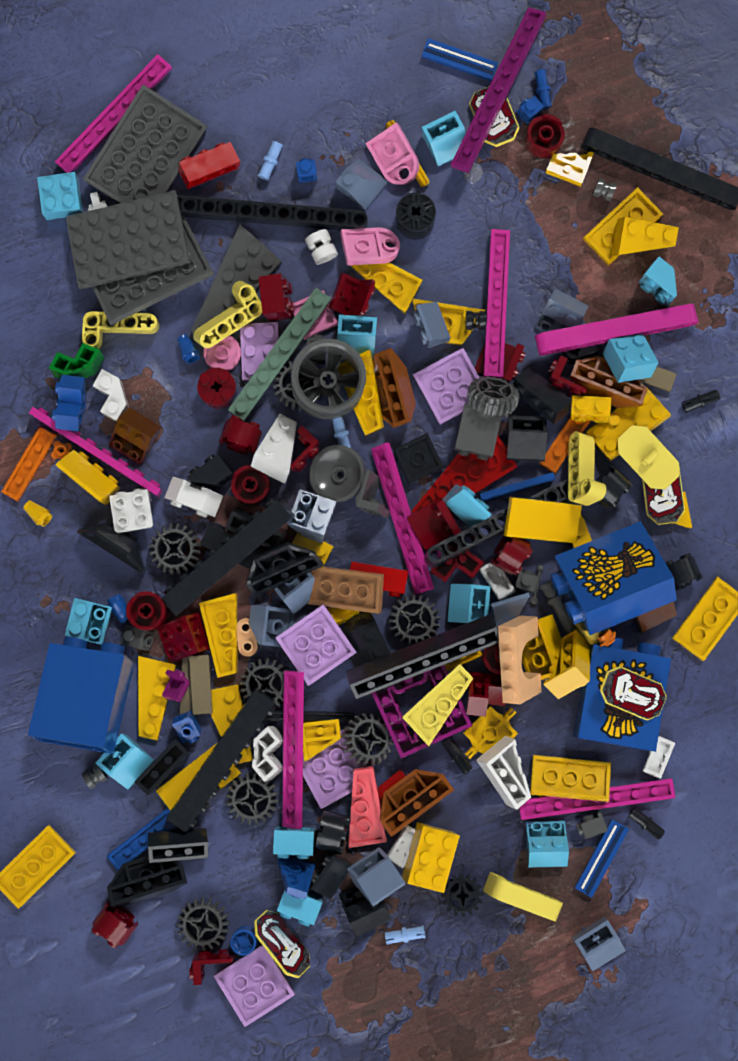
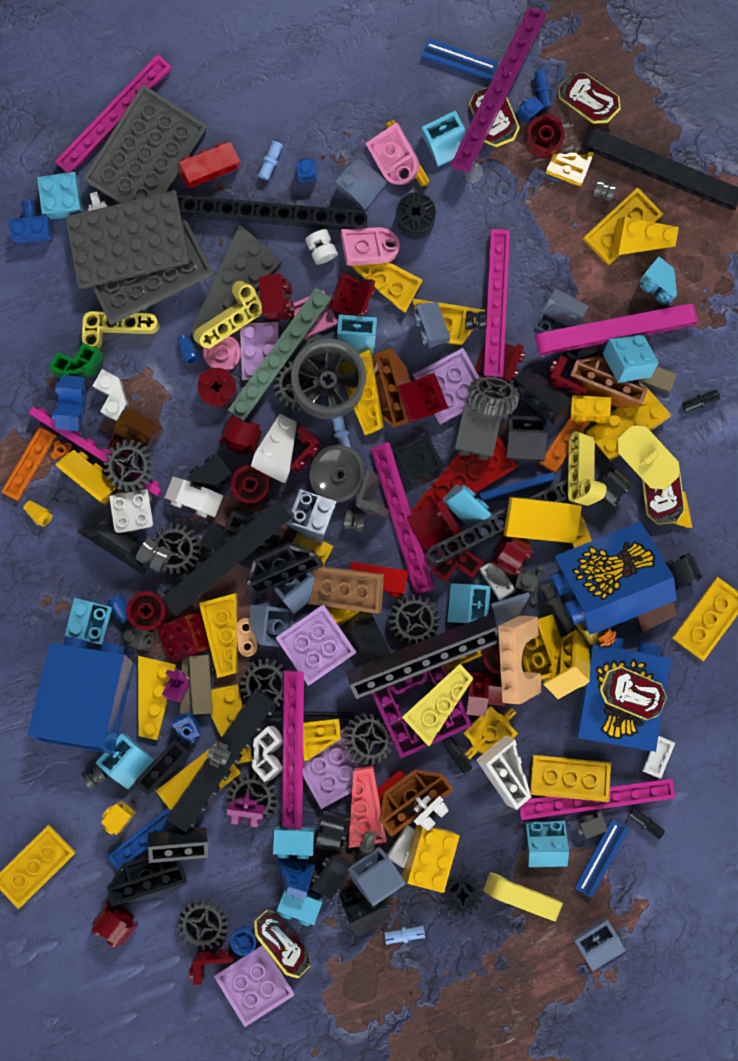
(30, 227): none -> blue brick
(114, 459): none -> dark grey gear
(117, 817): none -> yellow brick
(154, 555): none -> dark grey wheel
(218, 754): none -> dark grey gear
(245, 808): none -> magenta hips
(358, 522): none -> dark grey wheel
(367, 845): none -> dark grey axle
(422, 397): none -> dark red bracket
(423, 819): none -> white hips
(589, 98): none -> shield

